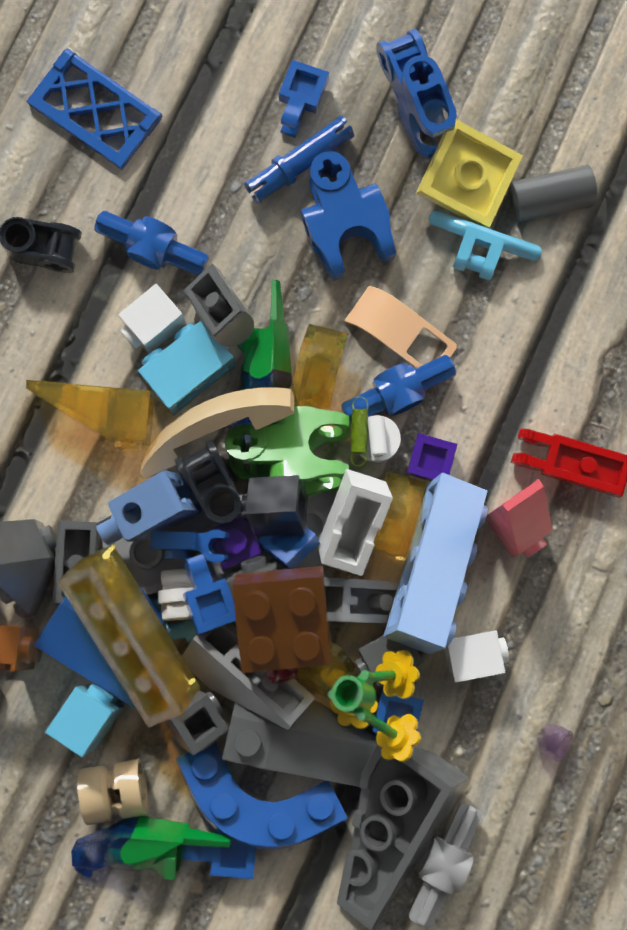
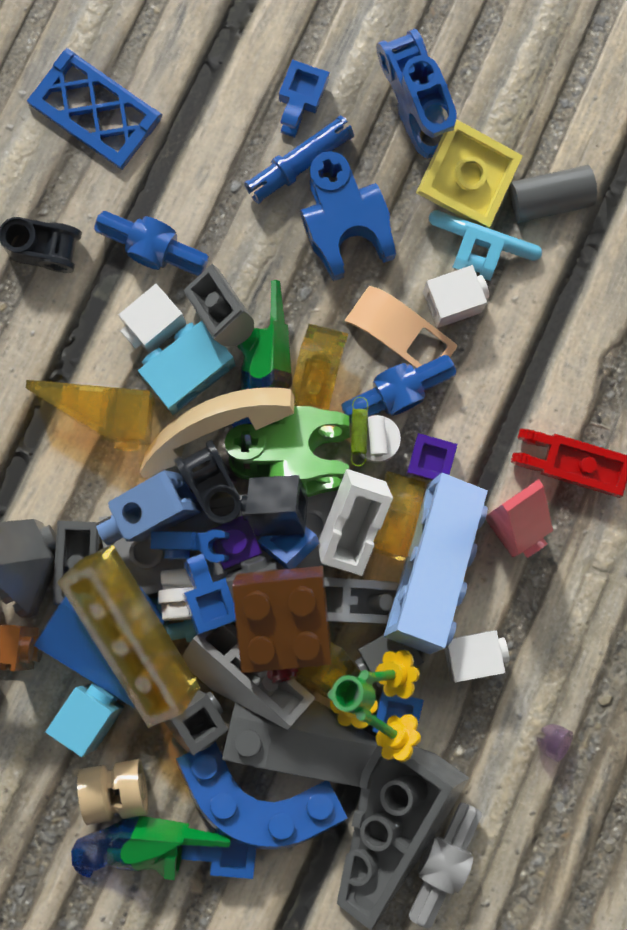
(456, 296): none -> white brick

